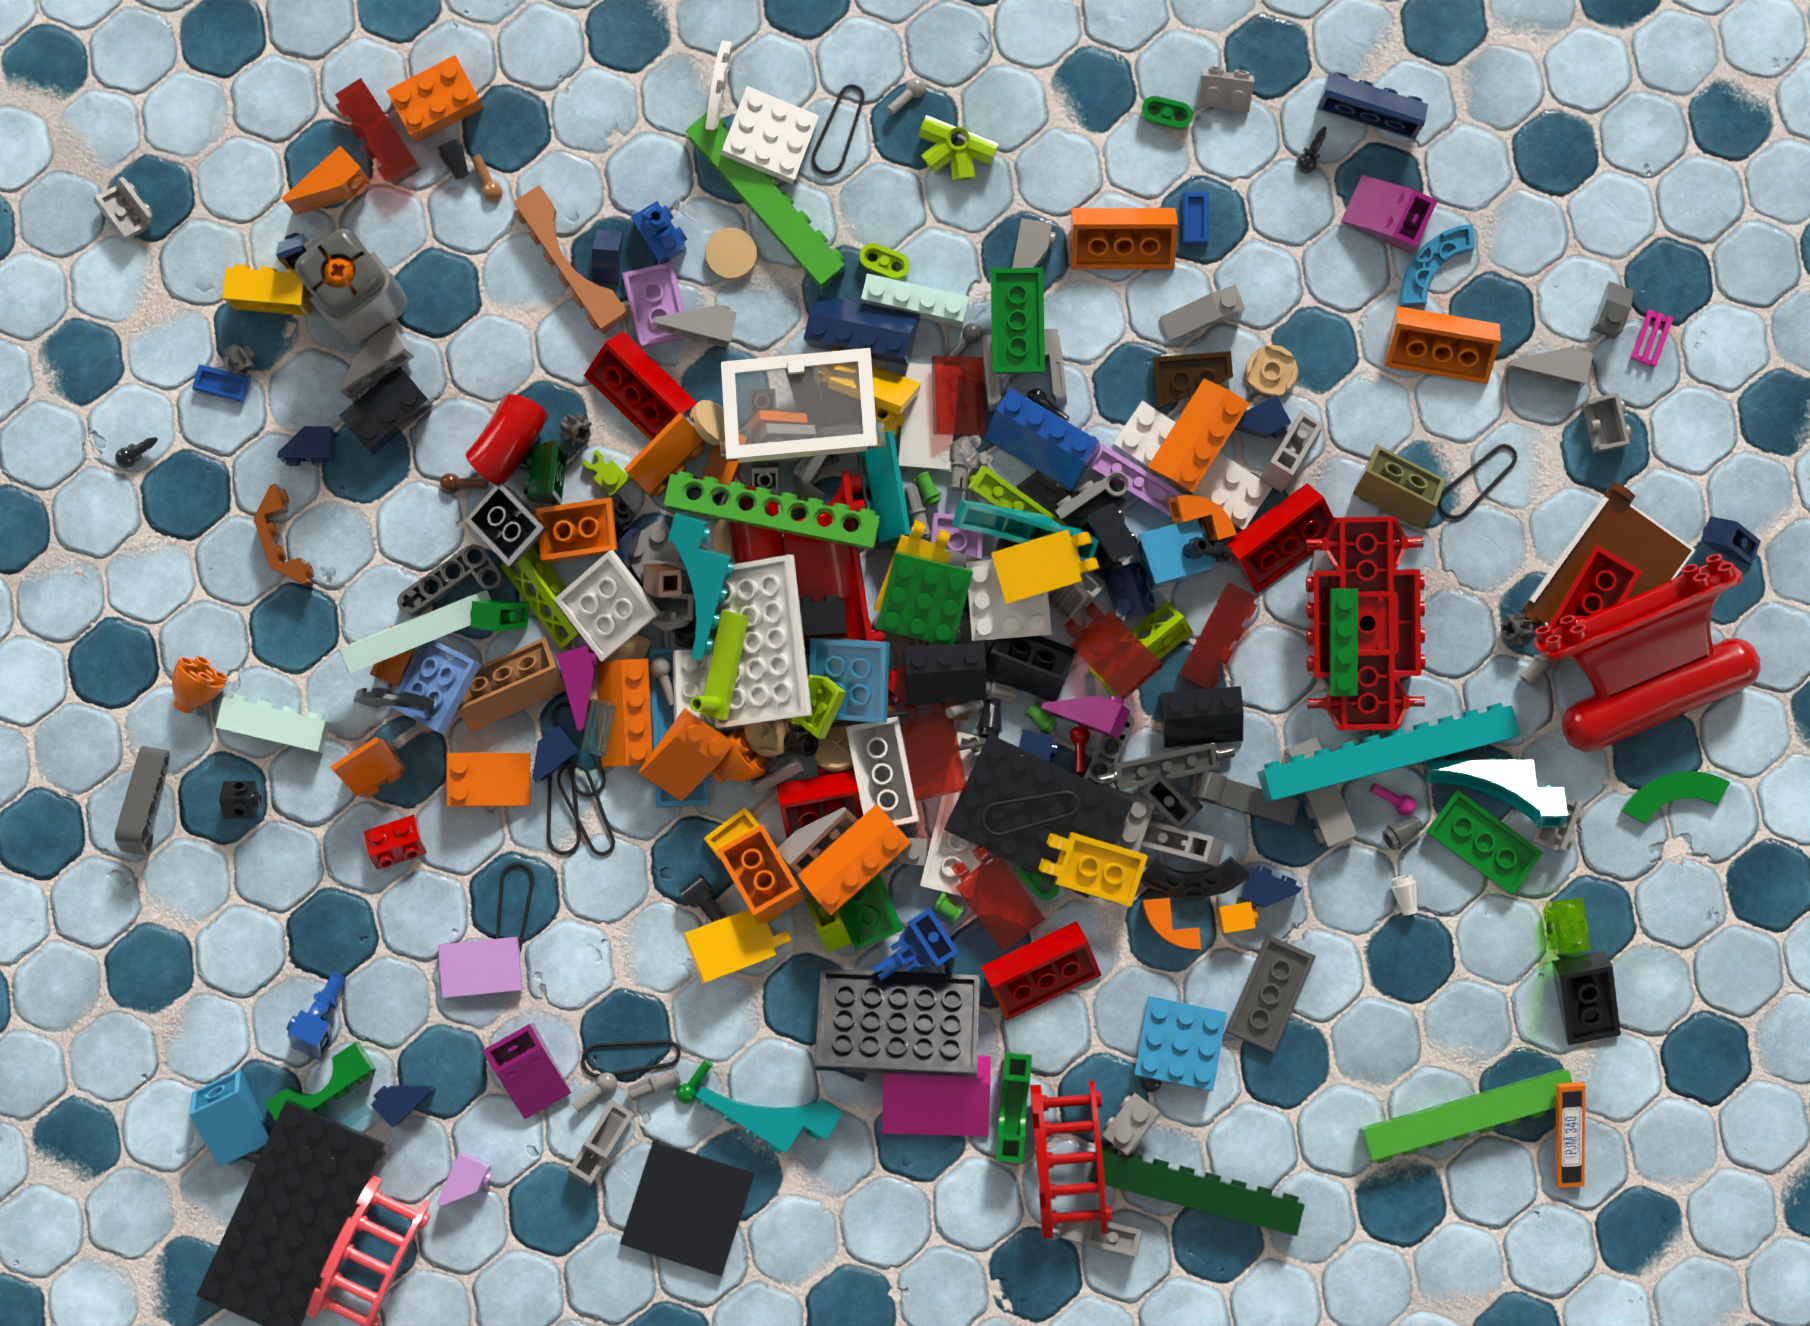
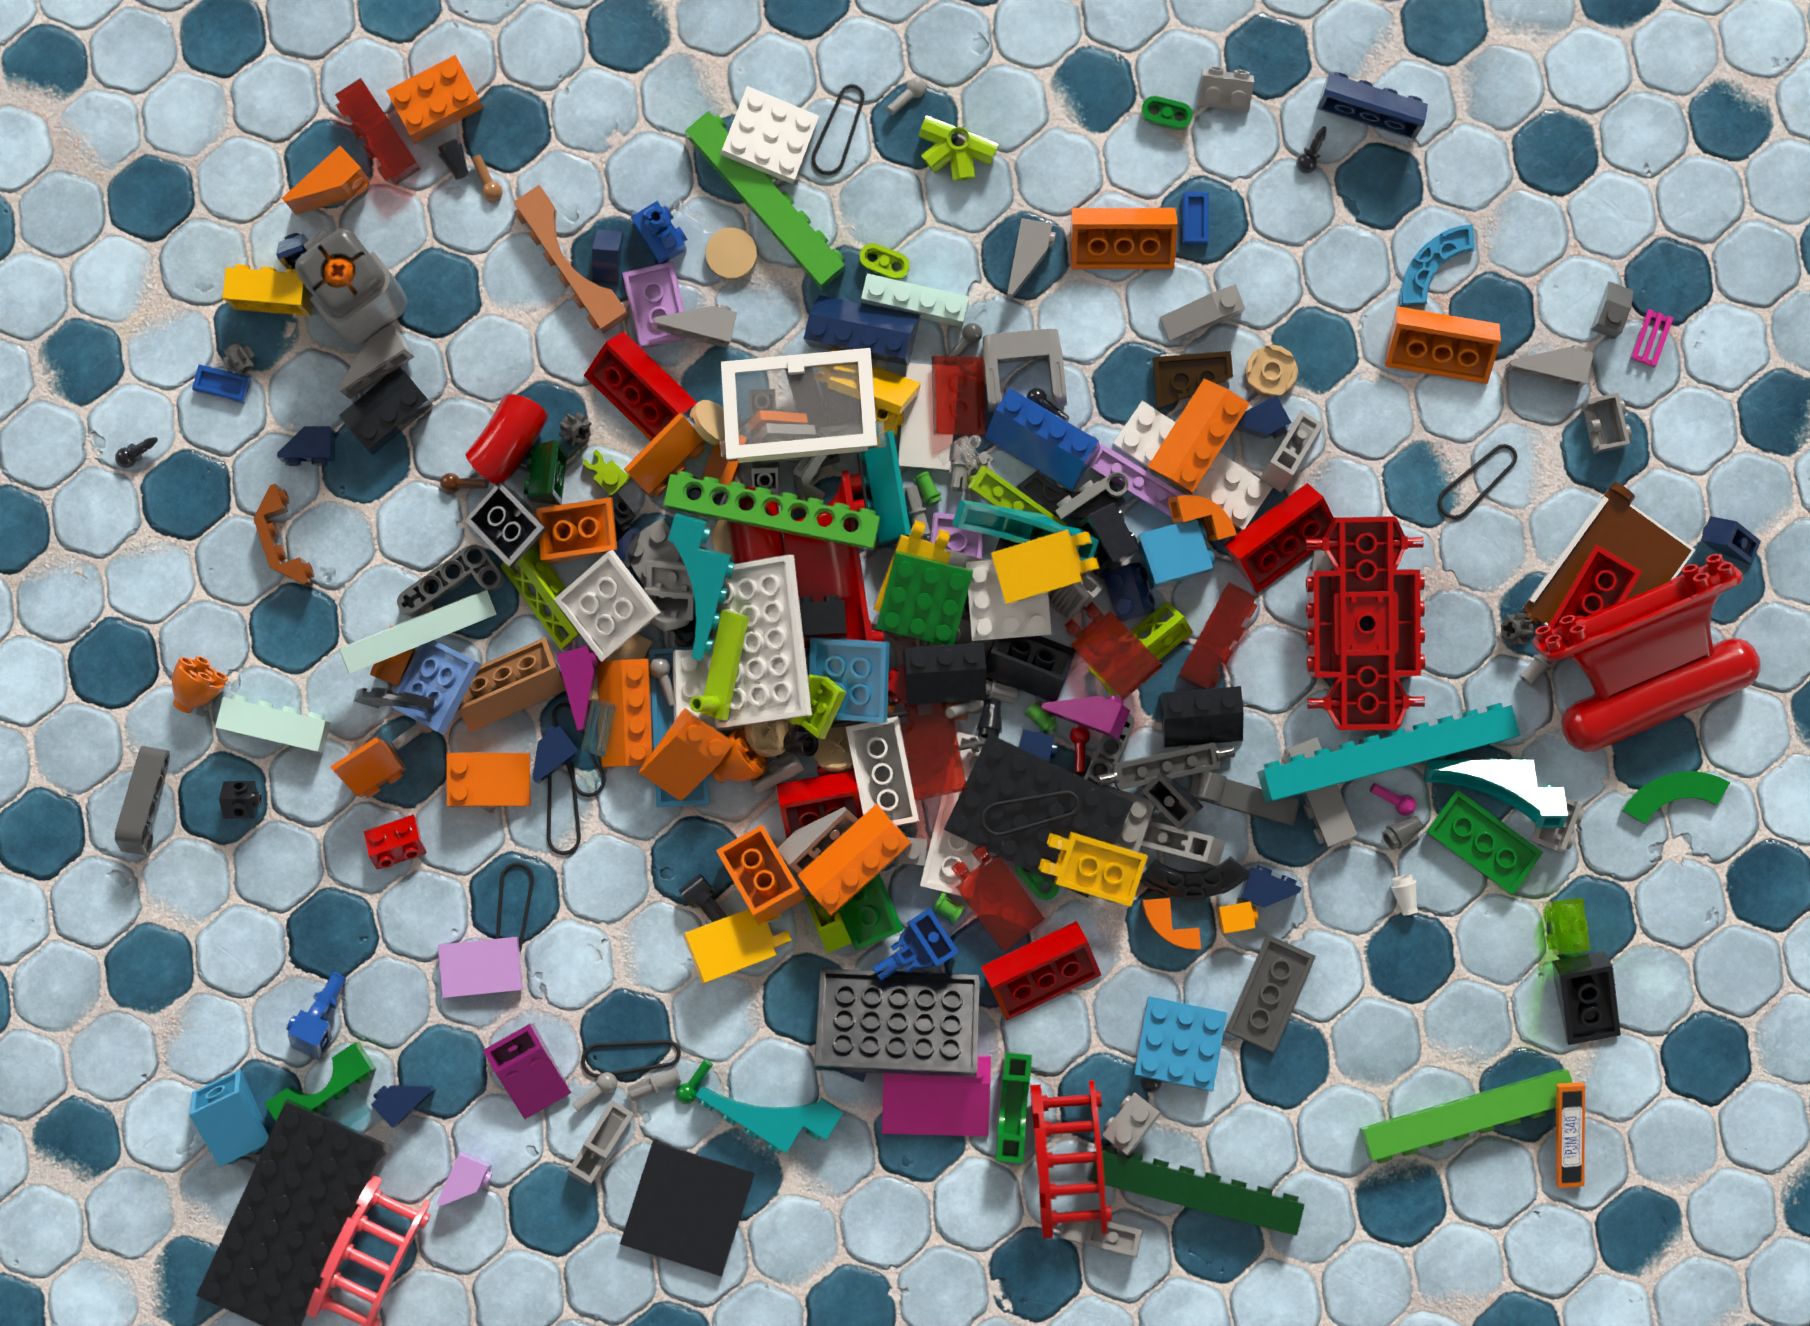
(124, 209): light grey bracket -> none
(499, 615): green slope -> none
(598, 803): black piece -> none
(663, 580): reddish brown brick -> none
(719, 76): white tile -> none
(731, 829): yellow tile -> none
(1017, 320): green plate -> none
(1199, 546): black bar -> none
(1343, 642): green plate -> none
(1389, 212): magenta slope -> none
(1399, 487): olive slope -> none

